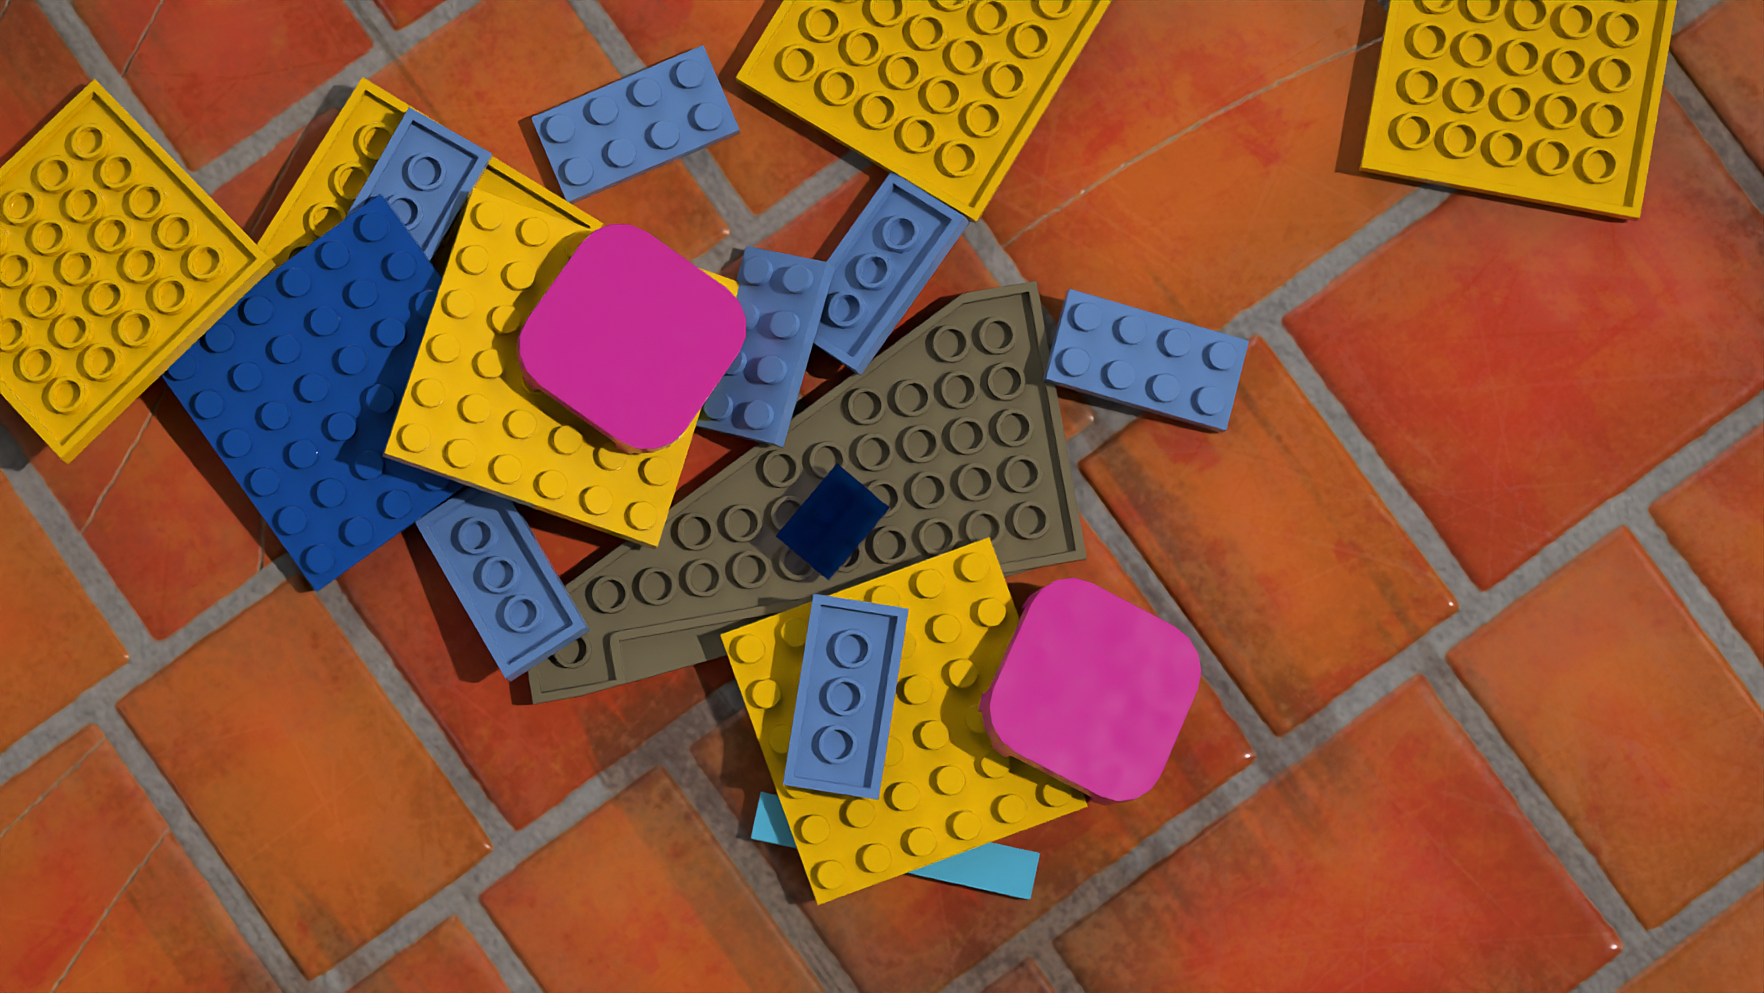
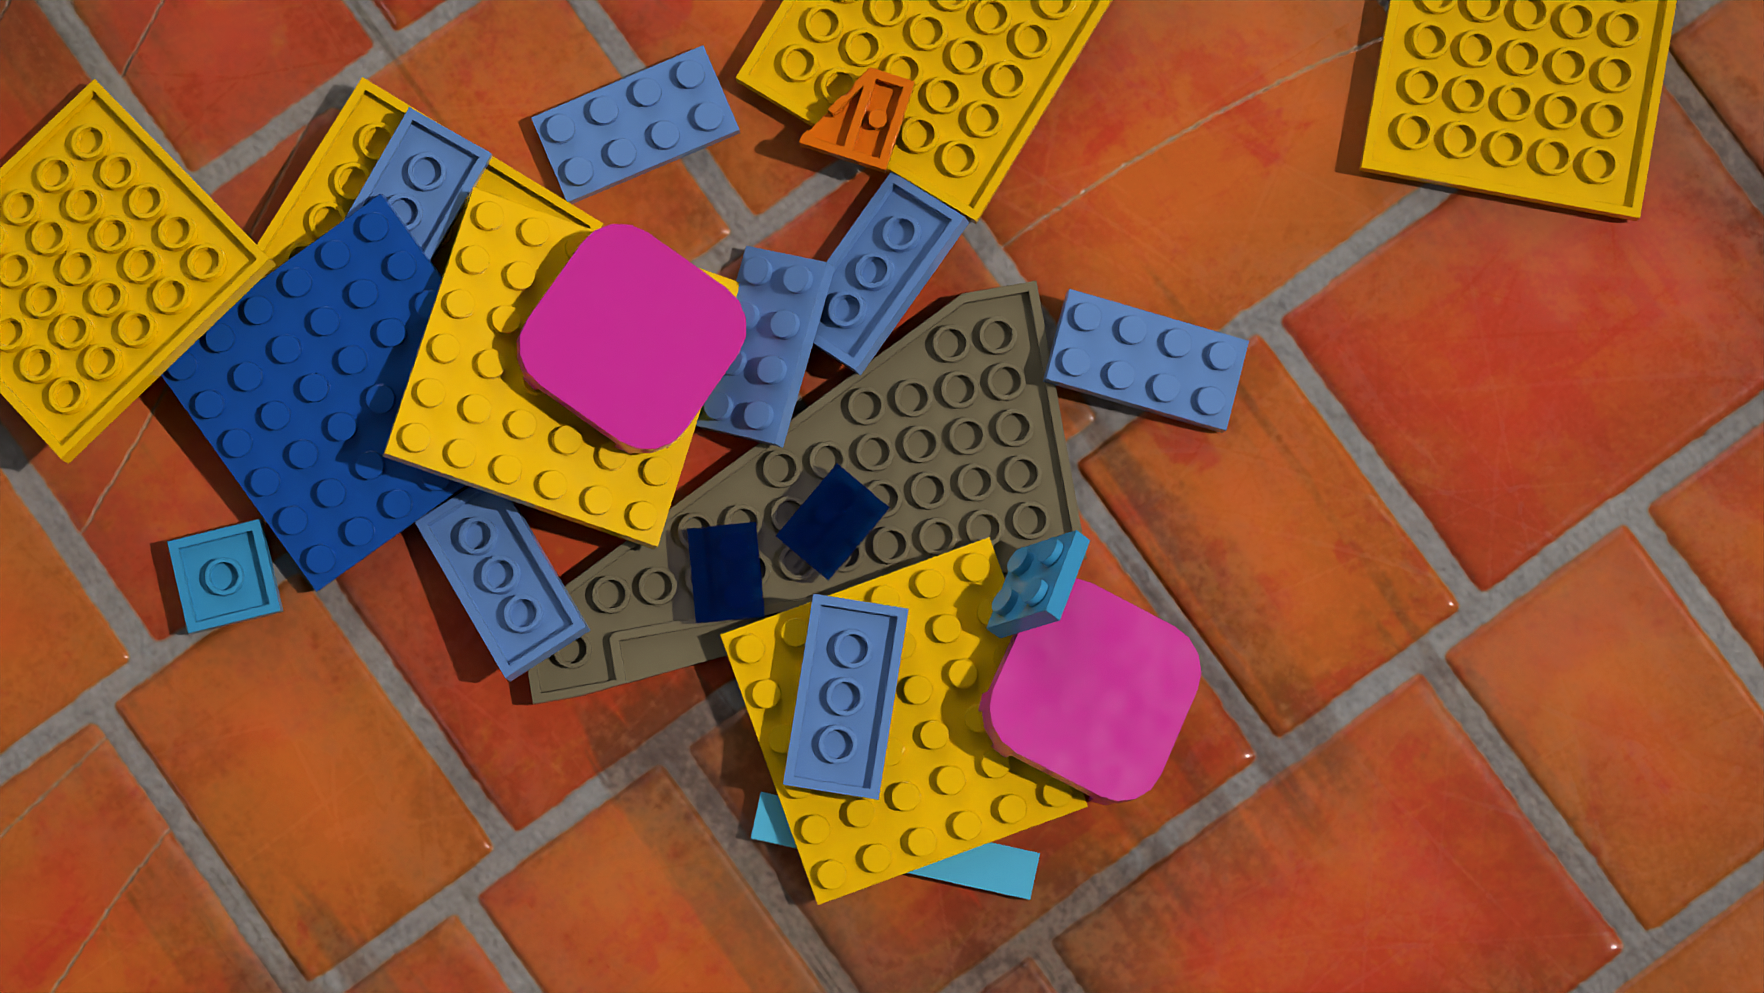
(225, 576): none -> dark azure plate
(726, 573): none -> clear blue plate
(864, 121): none -> orange wing
(1037, 584): none -> dark azure plate

